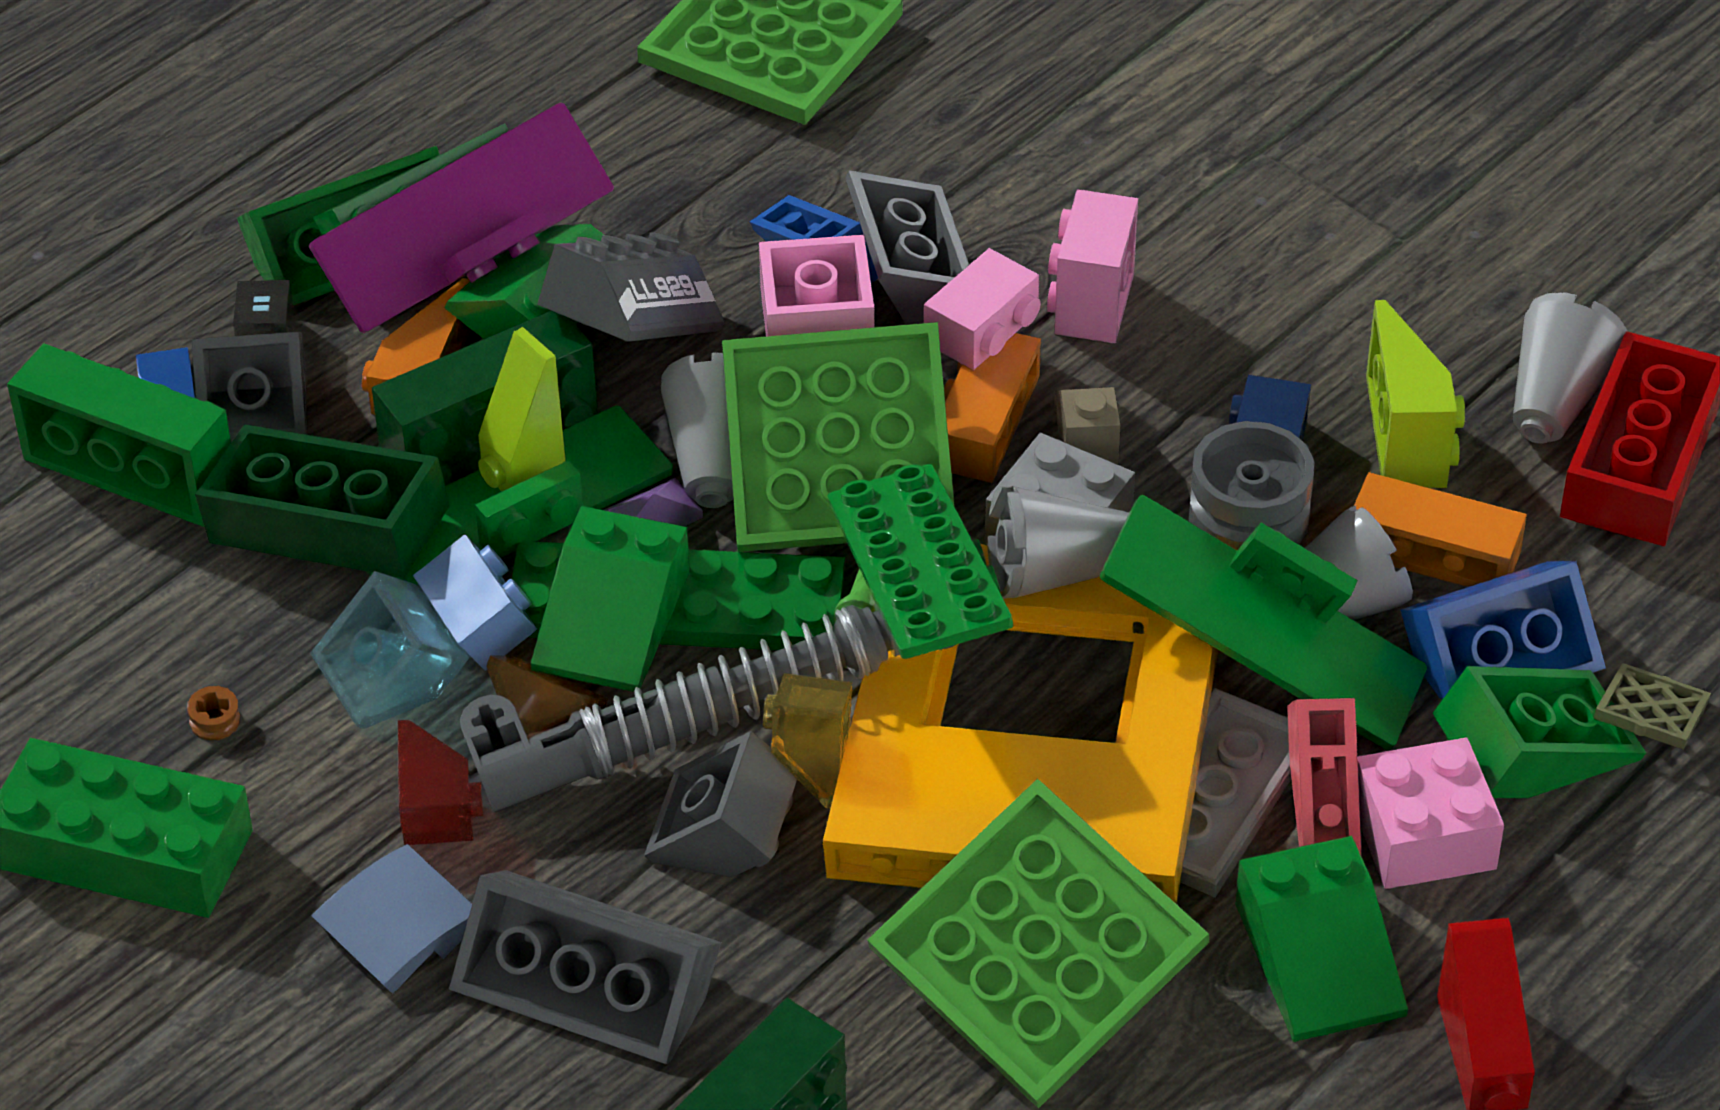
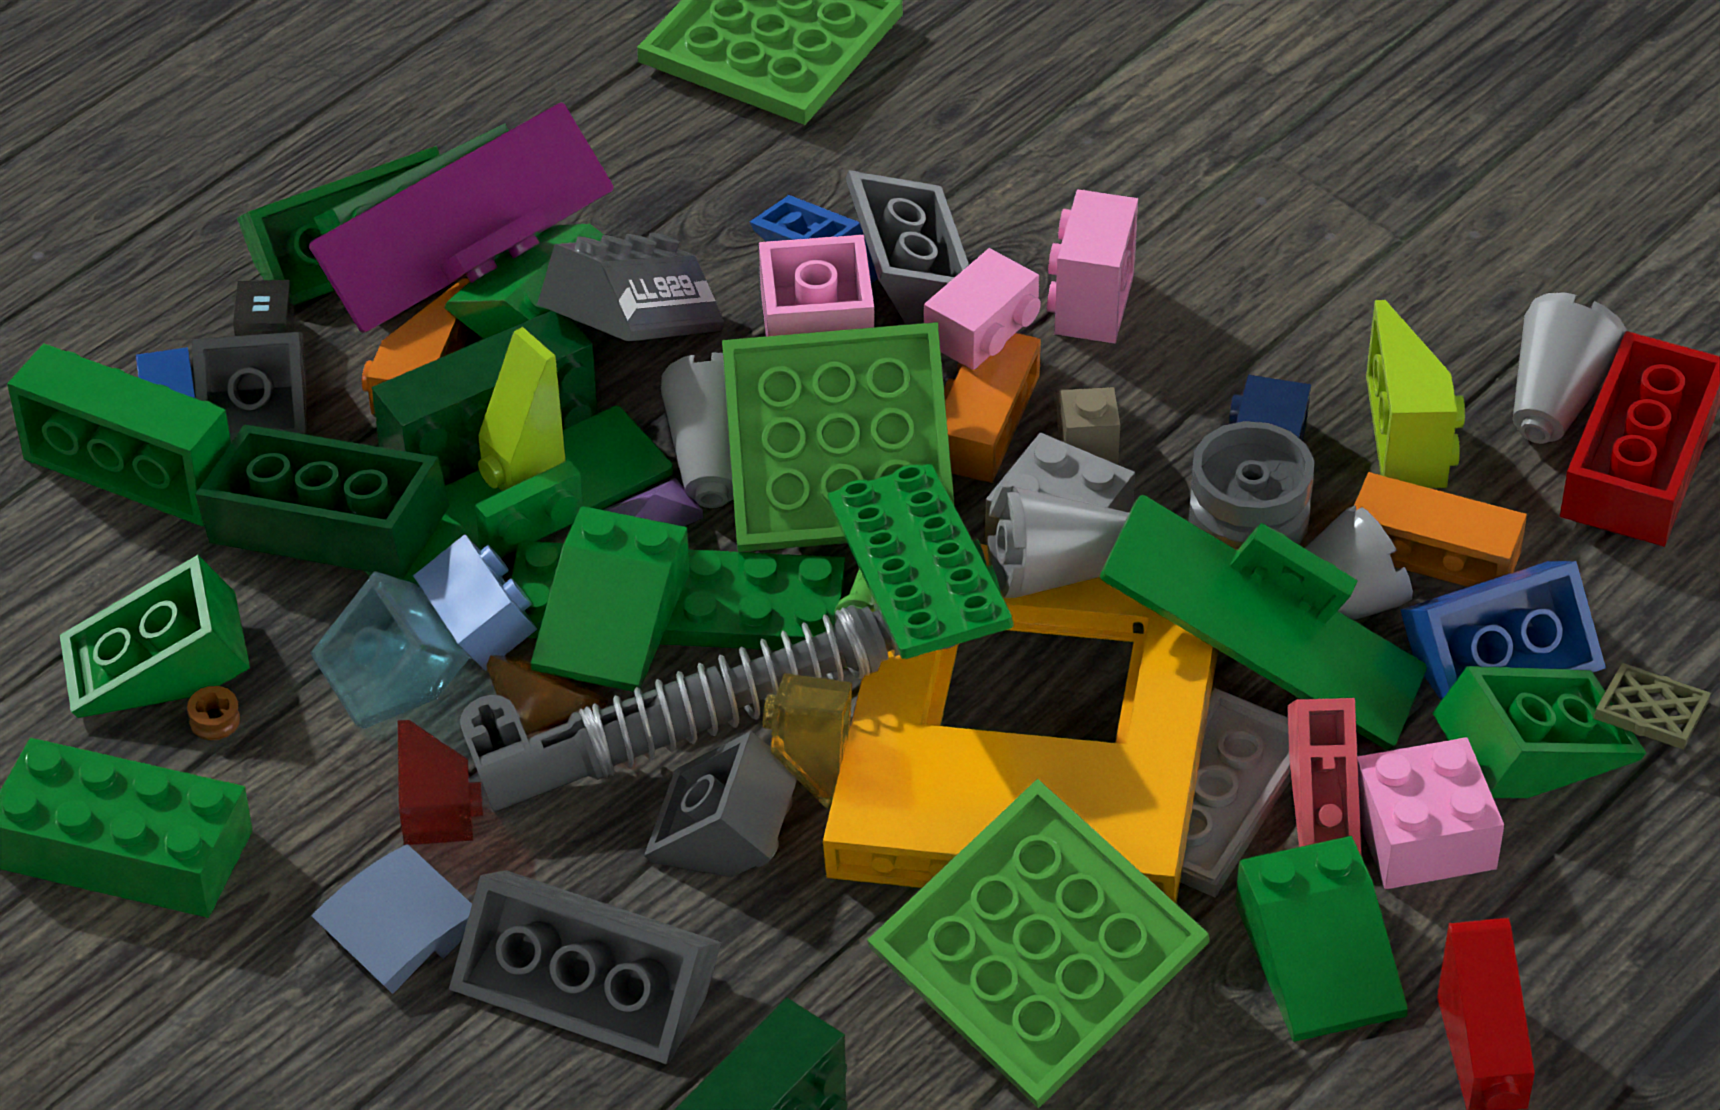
(156, 643): none -> green slope

